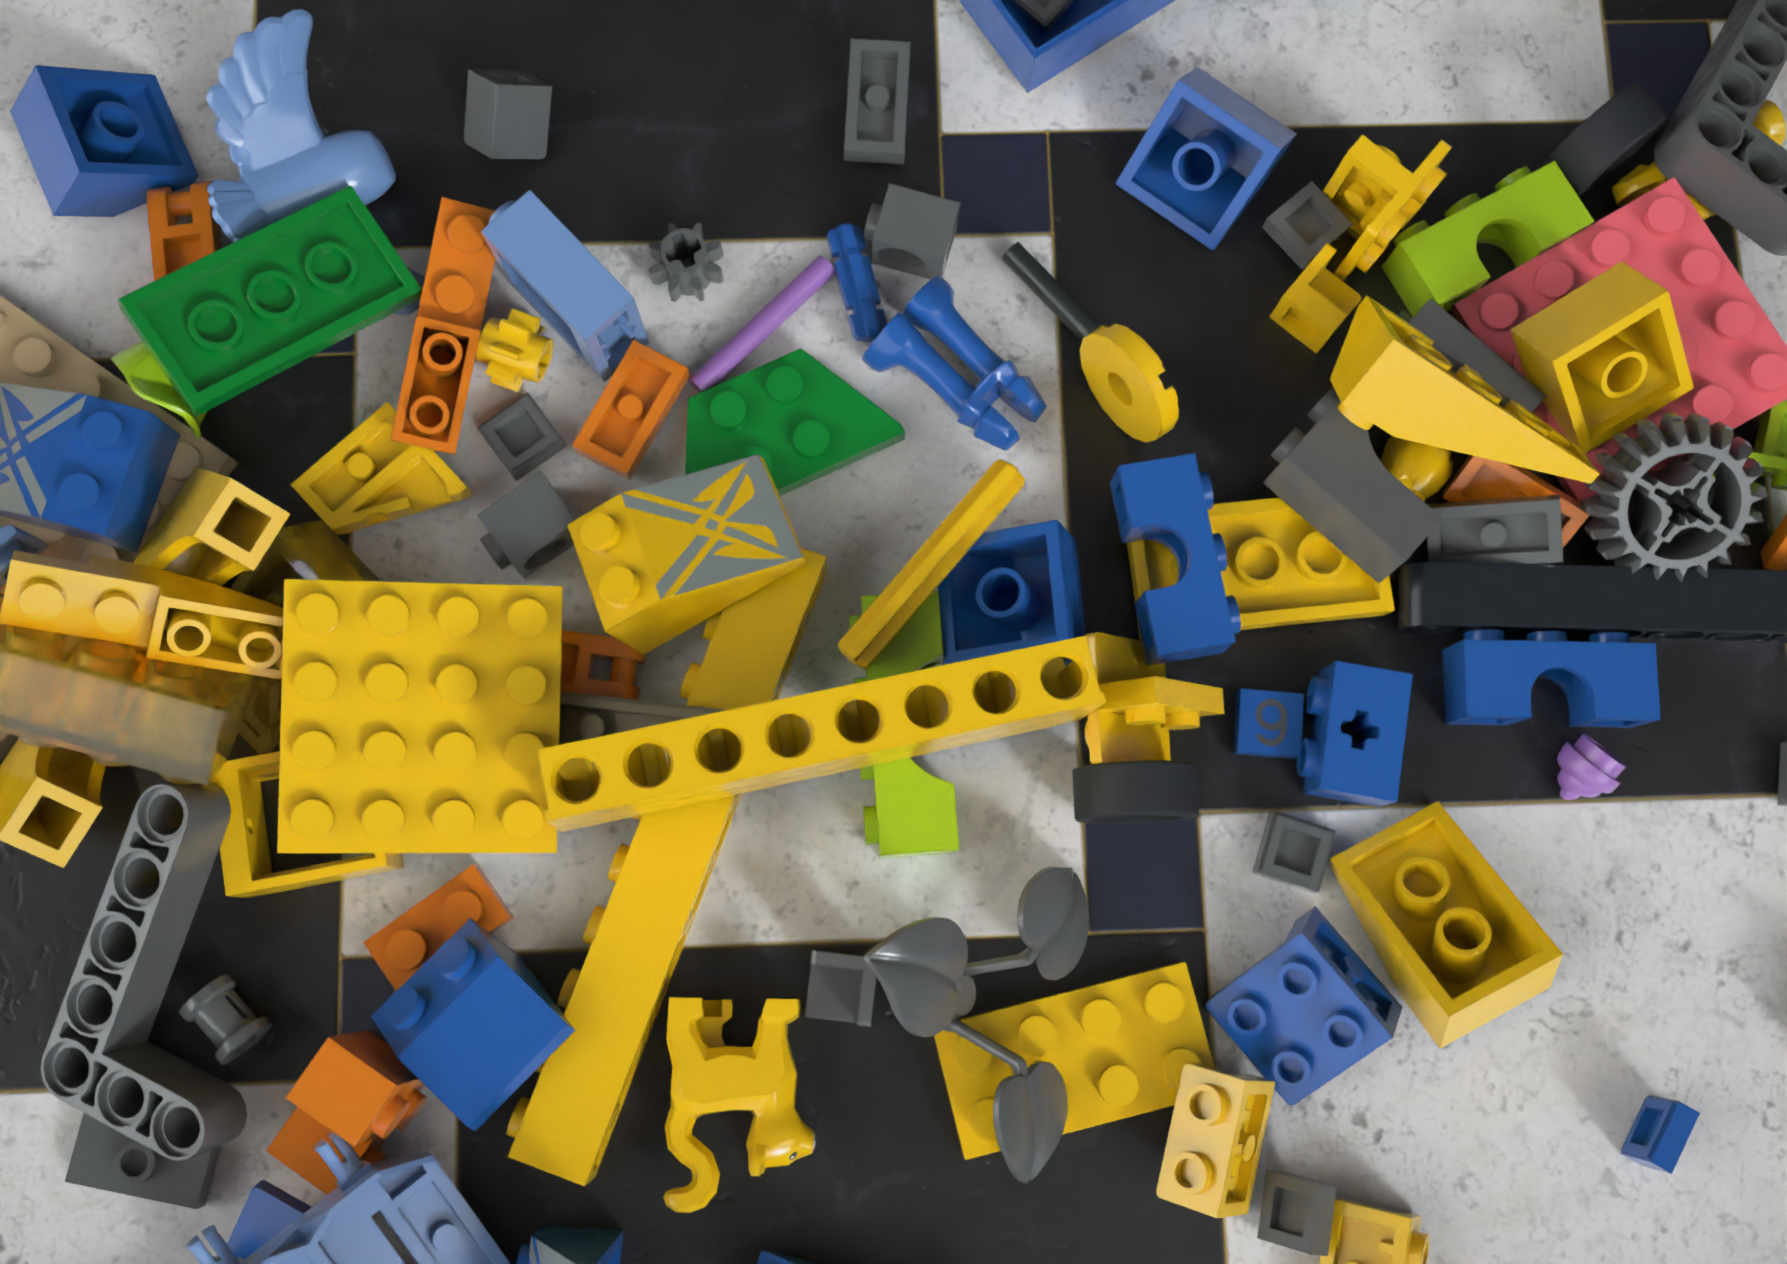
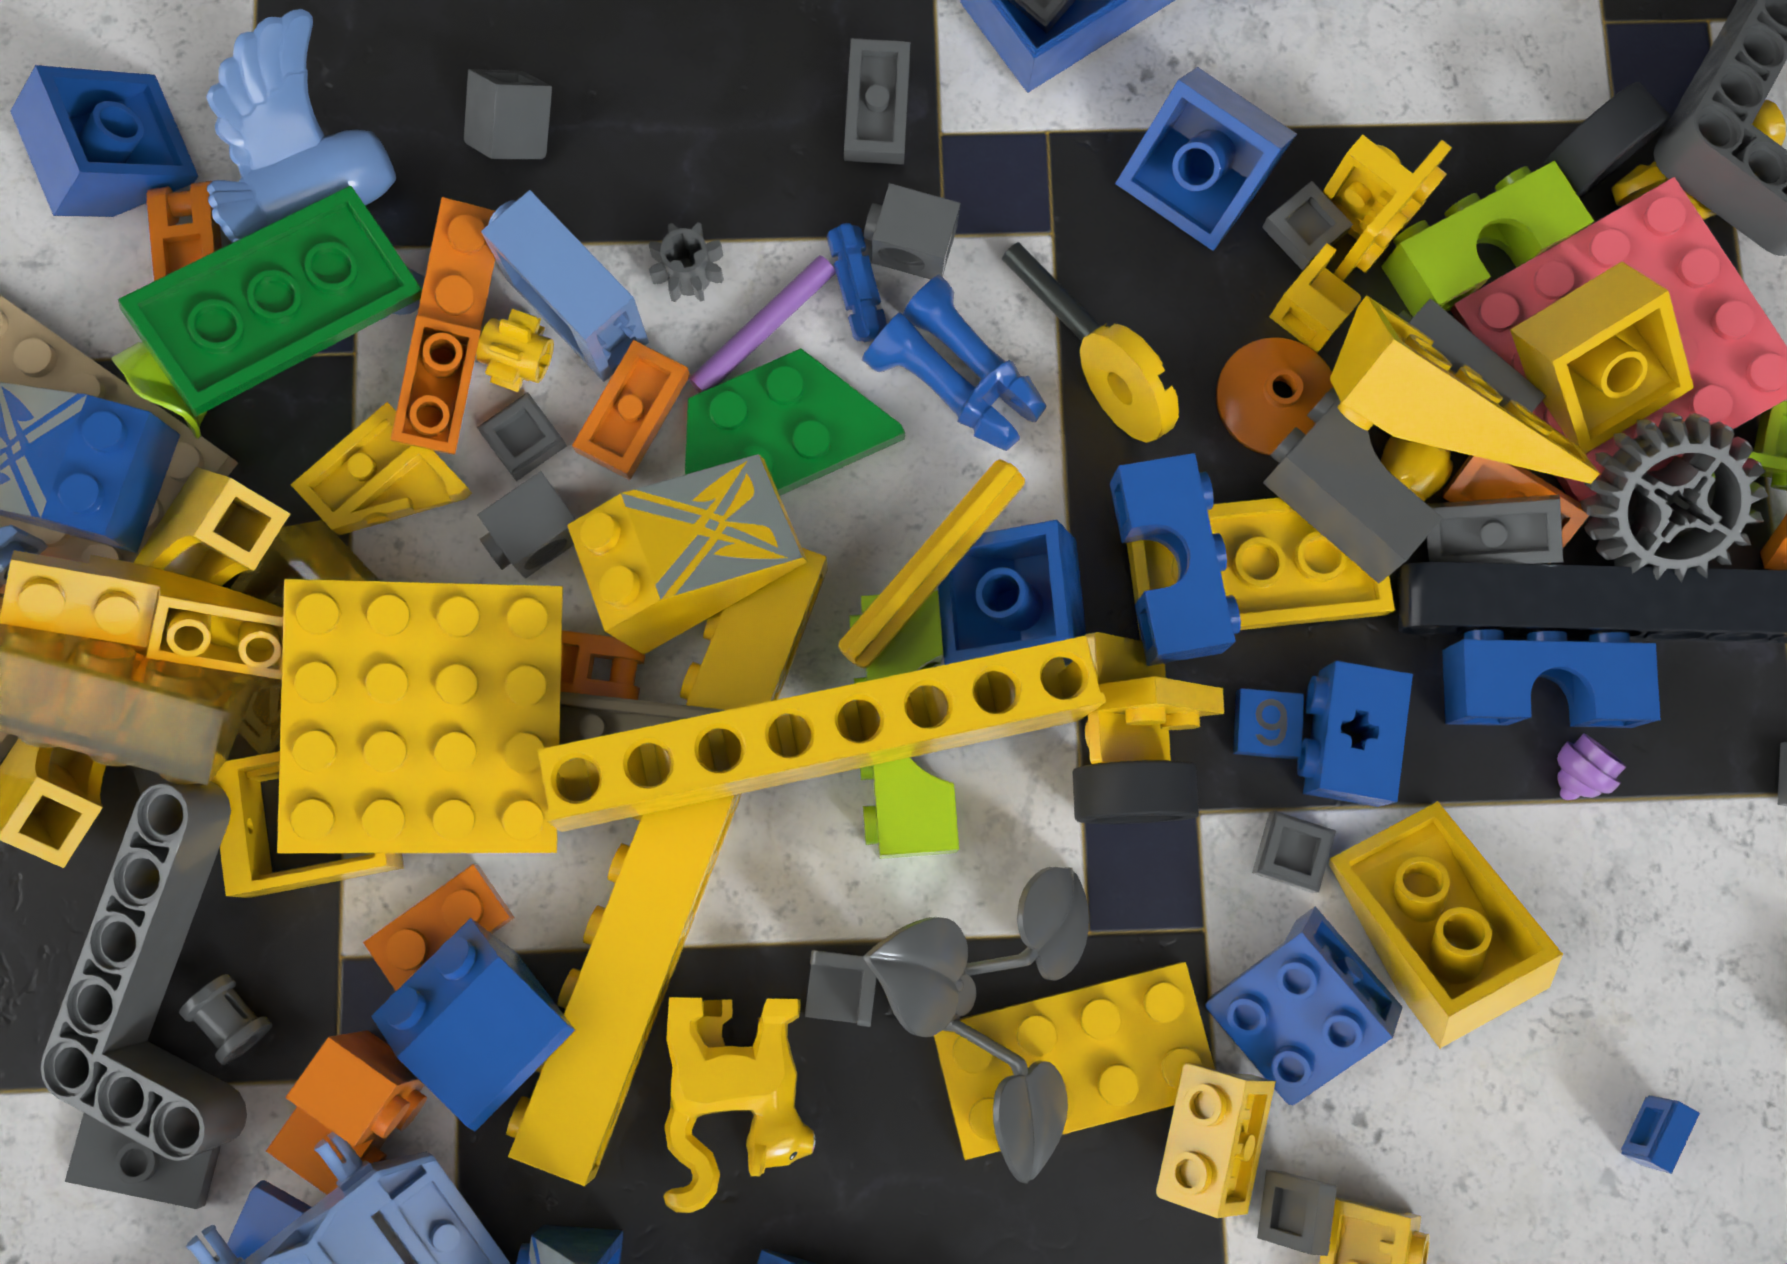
(1247, 395): none -> orange dish

